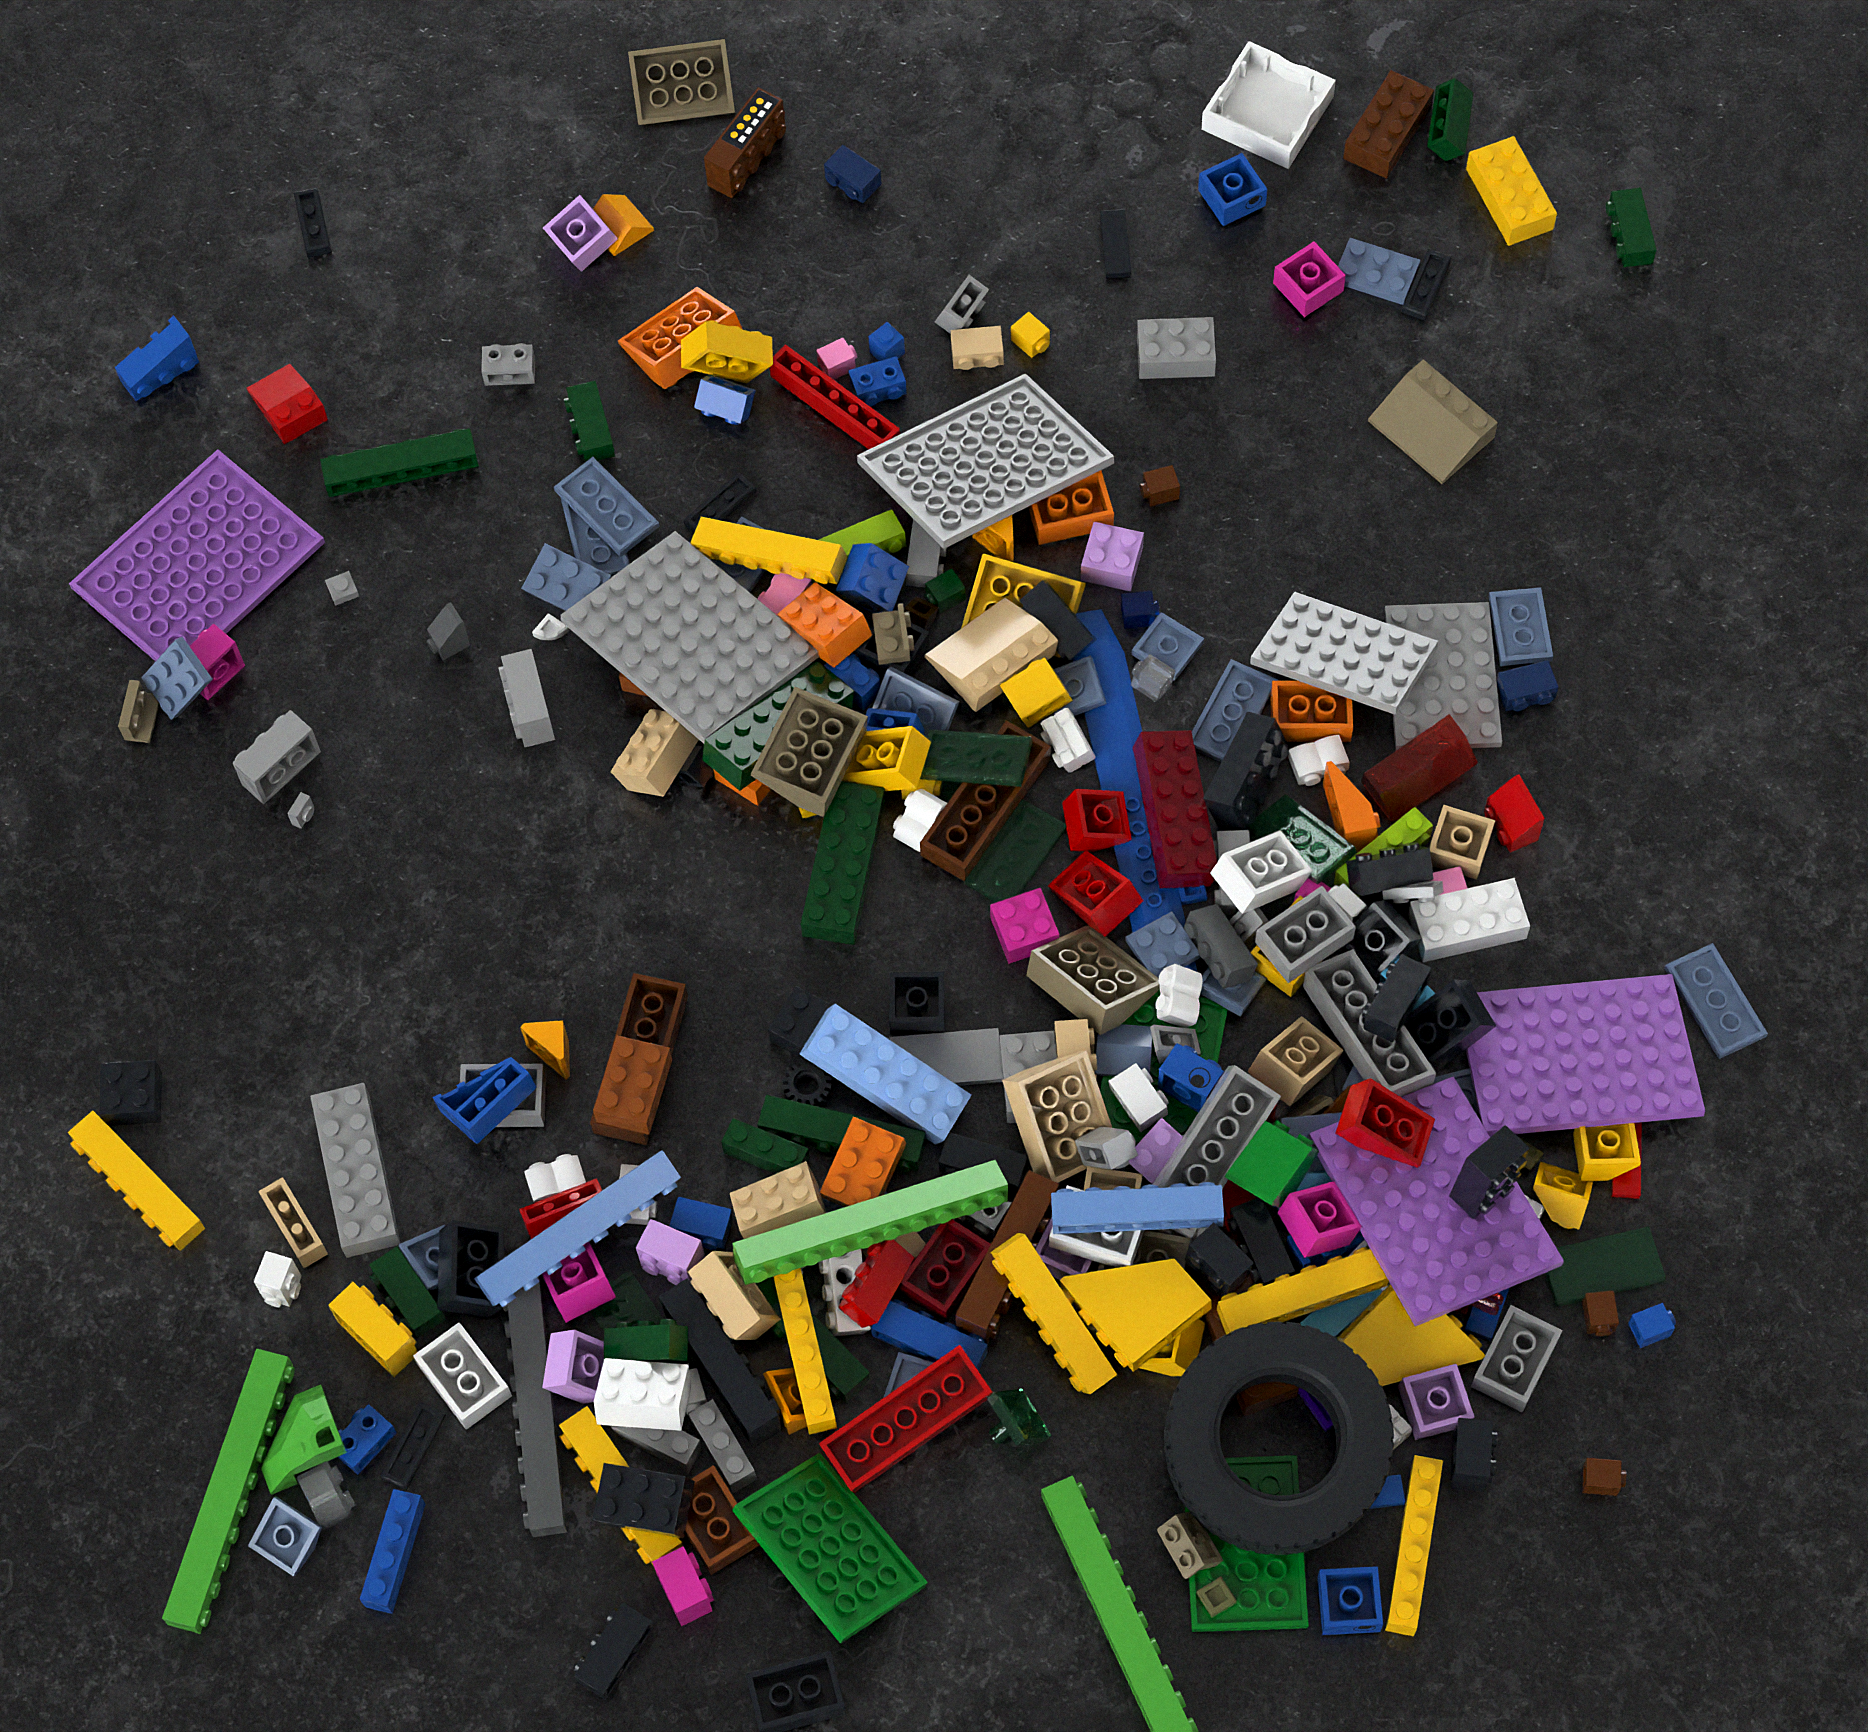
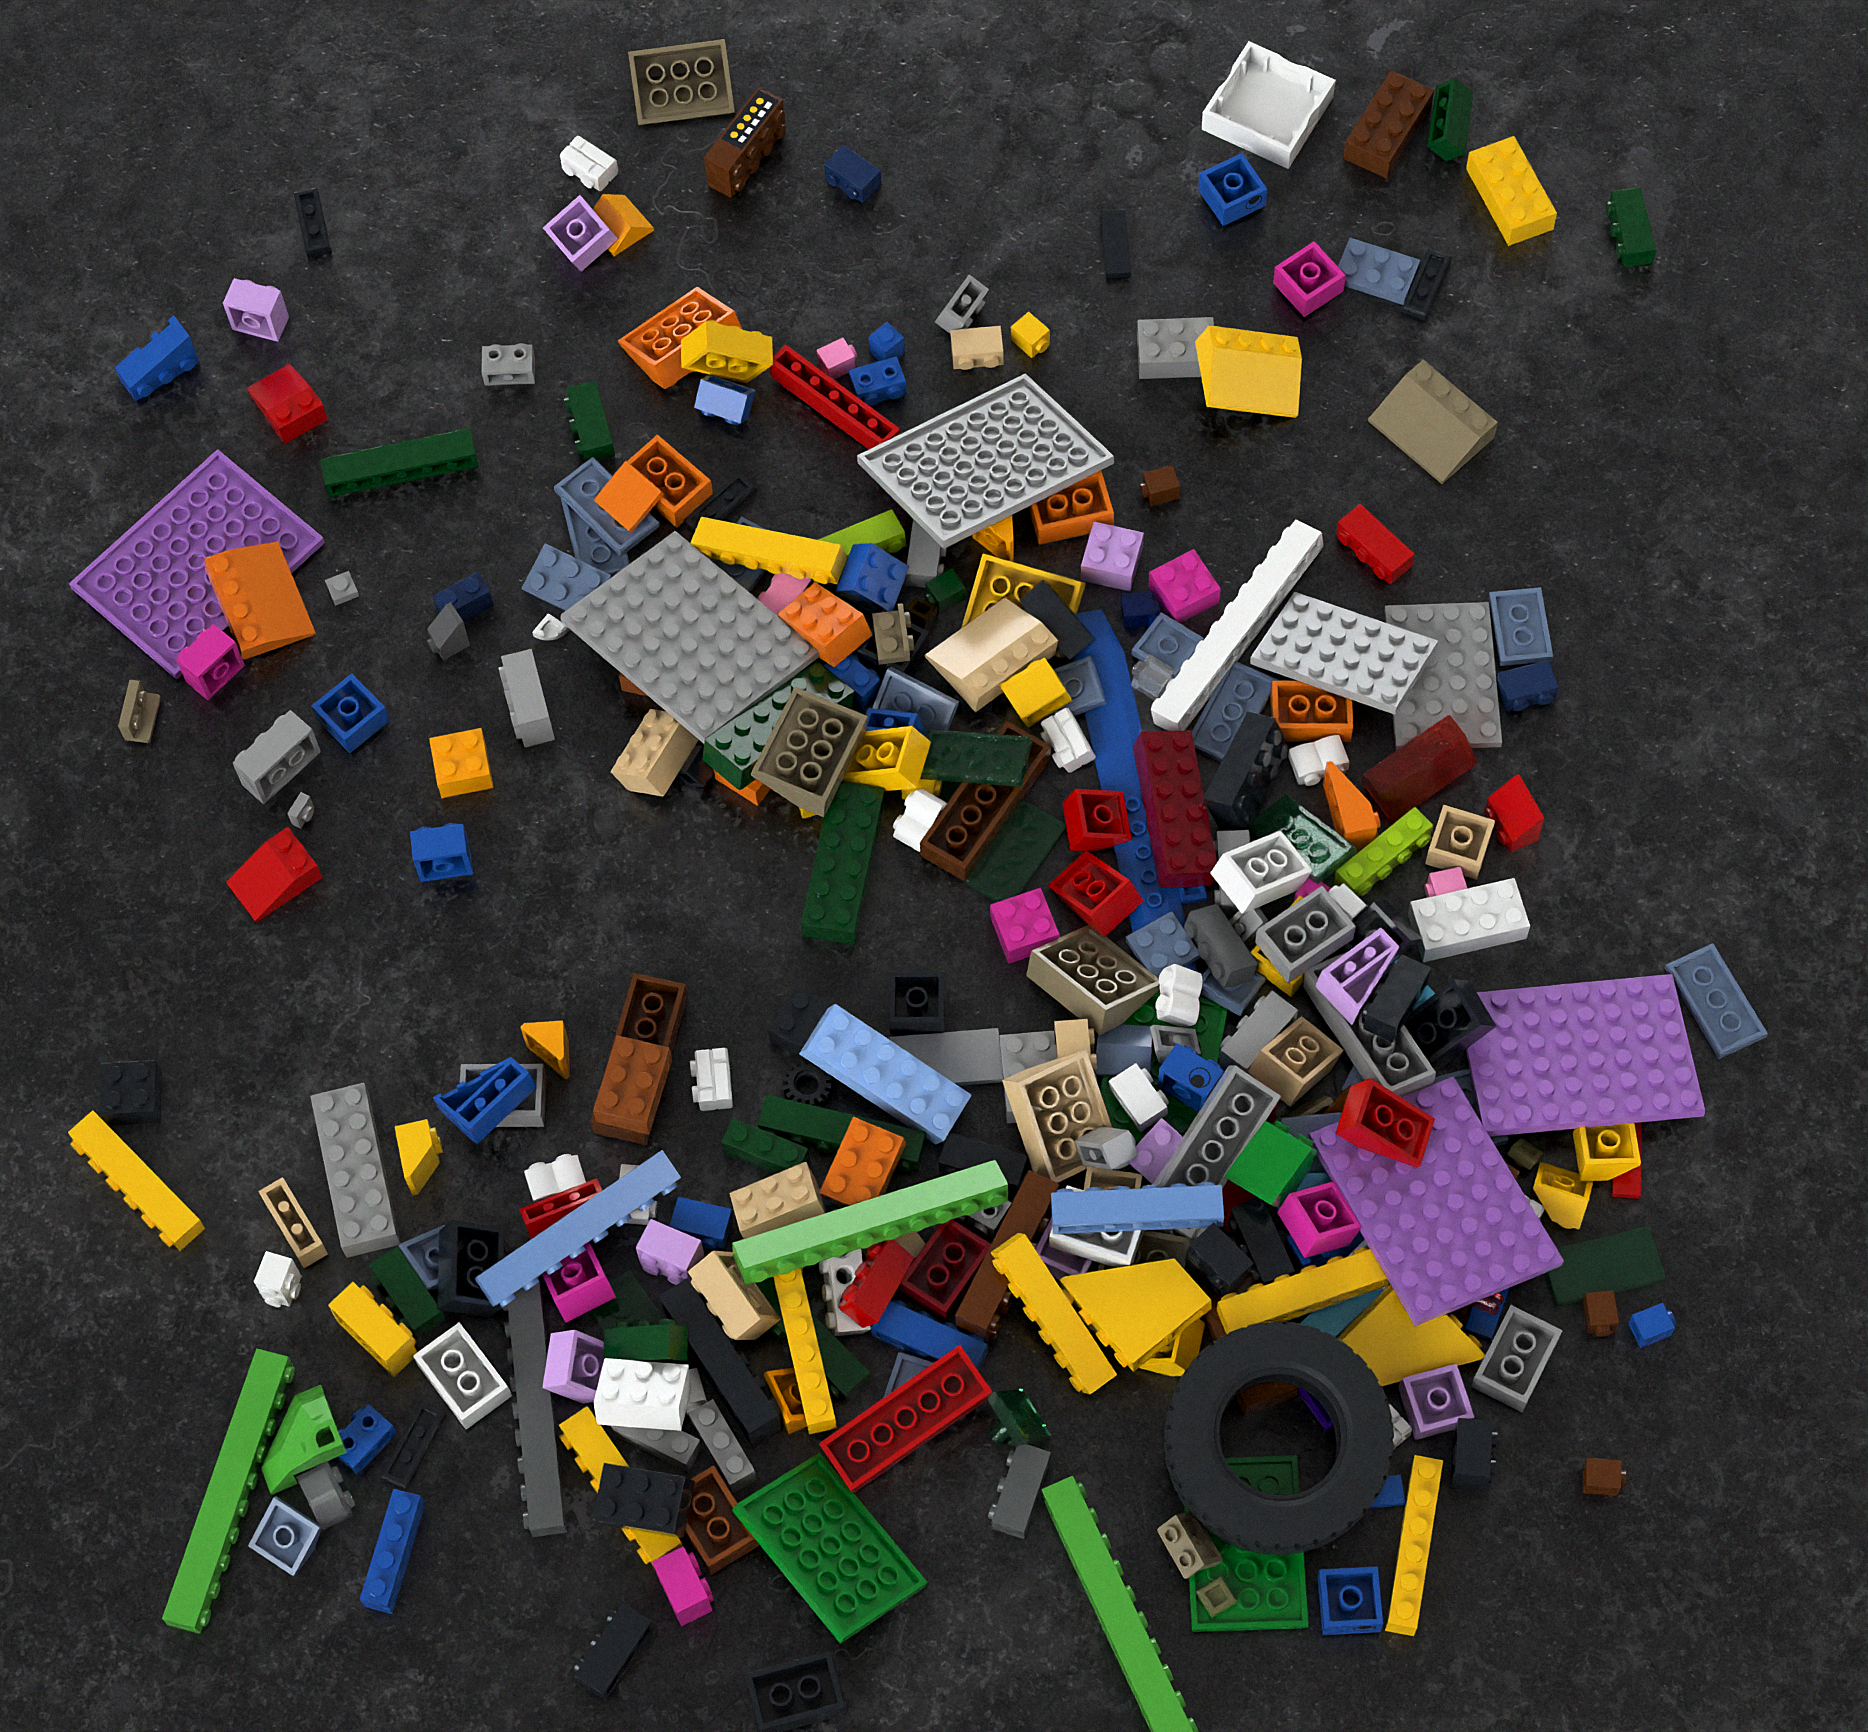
(176, 678): sand blue plate -> none
(256, 309): none -> lavender brick
(258, 598): none -> orange slope
(274, 875): none -> red slope
(350, 713): none -> blue brick
(418, 1152): none -> yellow slope
(441, 852): none -> blue brick
(461, 763): none -> light orange brick
(467, 596): none -> dark blue brick
(588, 163): none -> white brick
(628, 496): none -> orange tile
(675, 476): none -> orange brick
(713, 1079): none -> white brick
(1019, 1490): none -> dark grey brick
(1184, 587): none -> dark pink brick
(1237, 627): none -> white brick
(1250, 371): none -> yellow slope
(1268, 1020): none -> light grey brick
(1357, 973): none -> lavender wedge
(1374, 544): none -> red brick
(1389, 869): black brick -> none
(1424, 891): light grey wing -> none
(1490, 1172): black brick -> none

